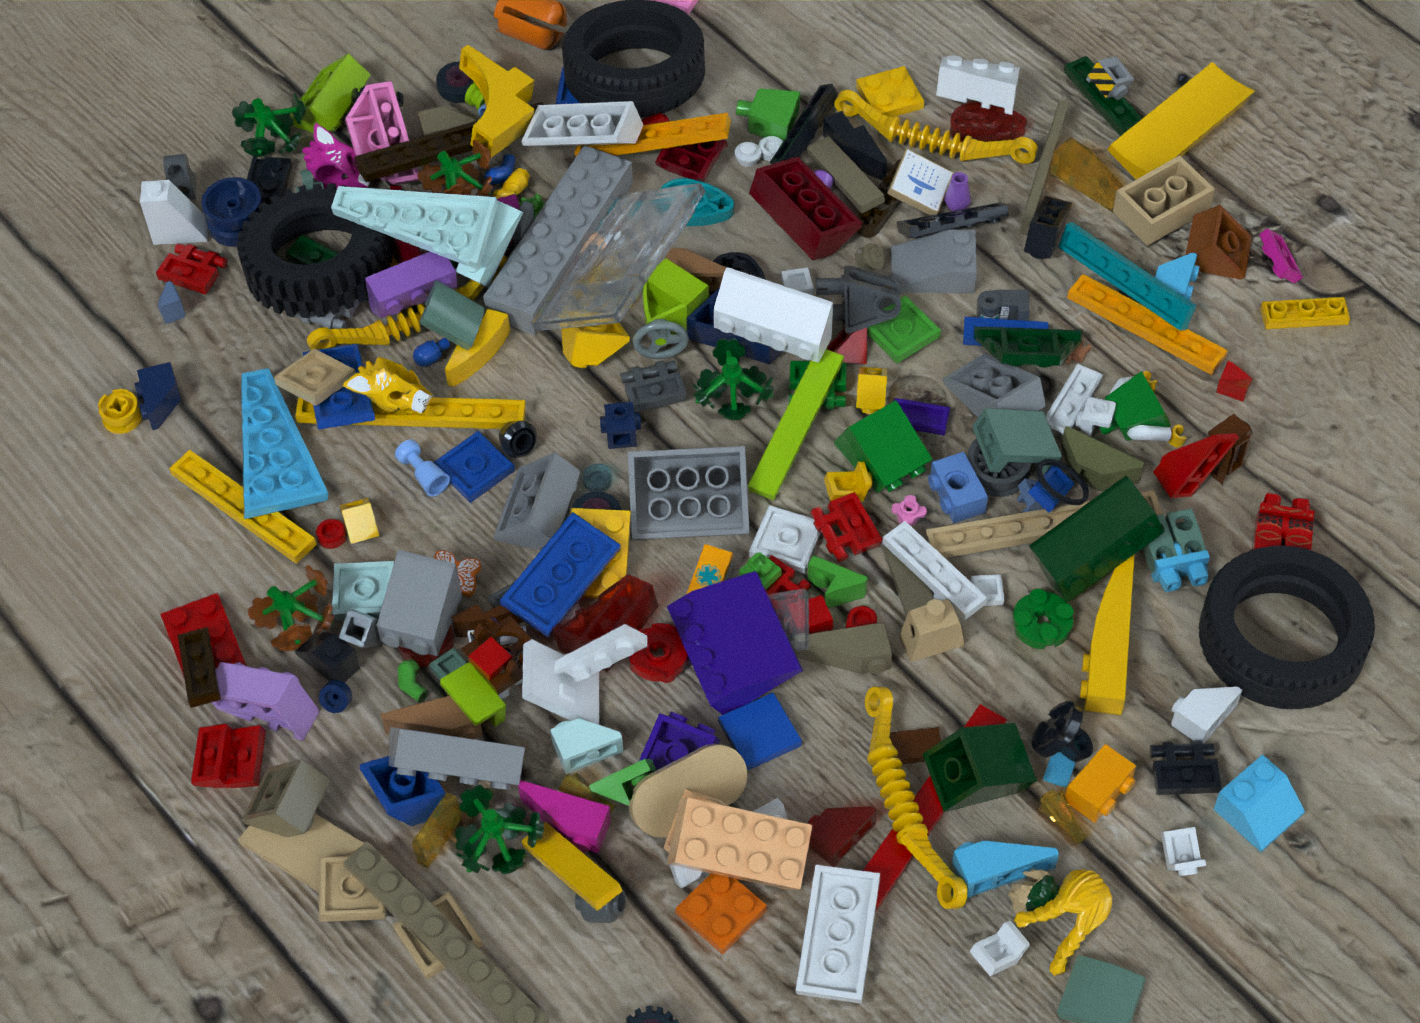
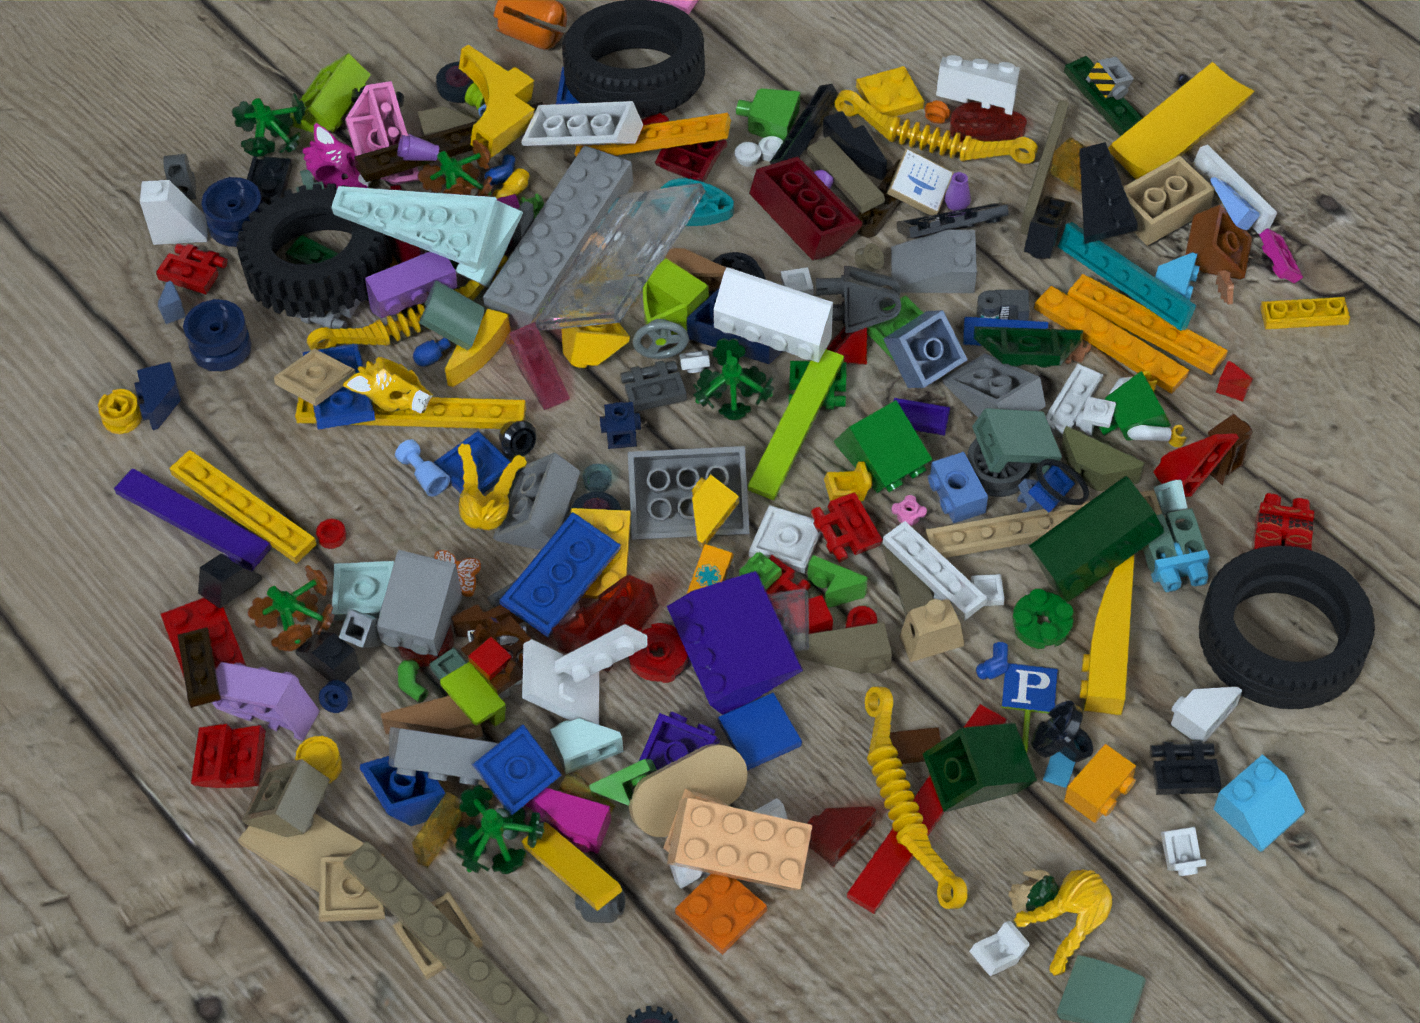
(192, 518): none -> dark purple tile
(217, 335): none -> dark blue wheel
(225, 579): none -> black slope
(275, 458): medium azure wing -> none
(322, 755): none -> yellow wheel
(359, 520): yellow brick -> none
(417, 149): none -> medium lavender cone
(489, 510): none -> yellow hair
(516, 769): none -> blue tile
(537, 365): none -> clear pink slope
(694, 361): none -> white plate
(711, 507): none -> yellow slope
(838, 934): white plate -> none
(871, 389): yellow slope -> none
(925, 349): none -> sand blue brick
(937, 112): none -> orange plate
(996, 665): none -> blue arm
(999, 863): medium azure slope -> none
(1029, 690): none -> blue piece
(1057, 808): clear yellow cone -> none
(1103, 196): none -> black wing
(1111, 339): none -> light orange plate
(1171, 496): none -> light aqua tile
(1211, 165): none -> white plate
(1225, 286): none -> nougat piece
(1237, 207): none -> light blue slope

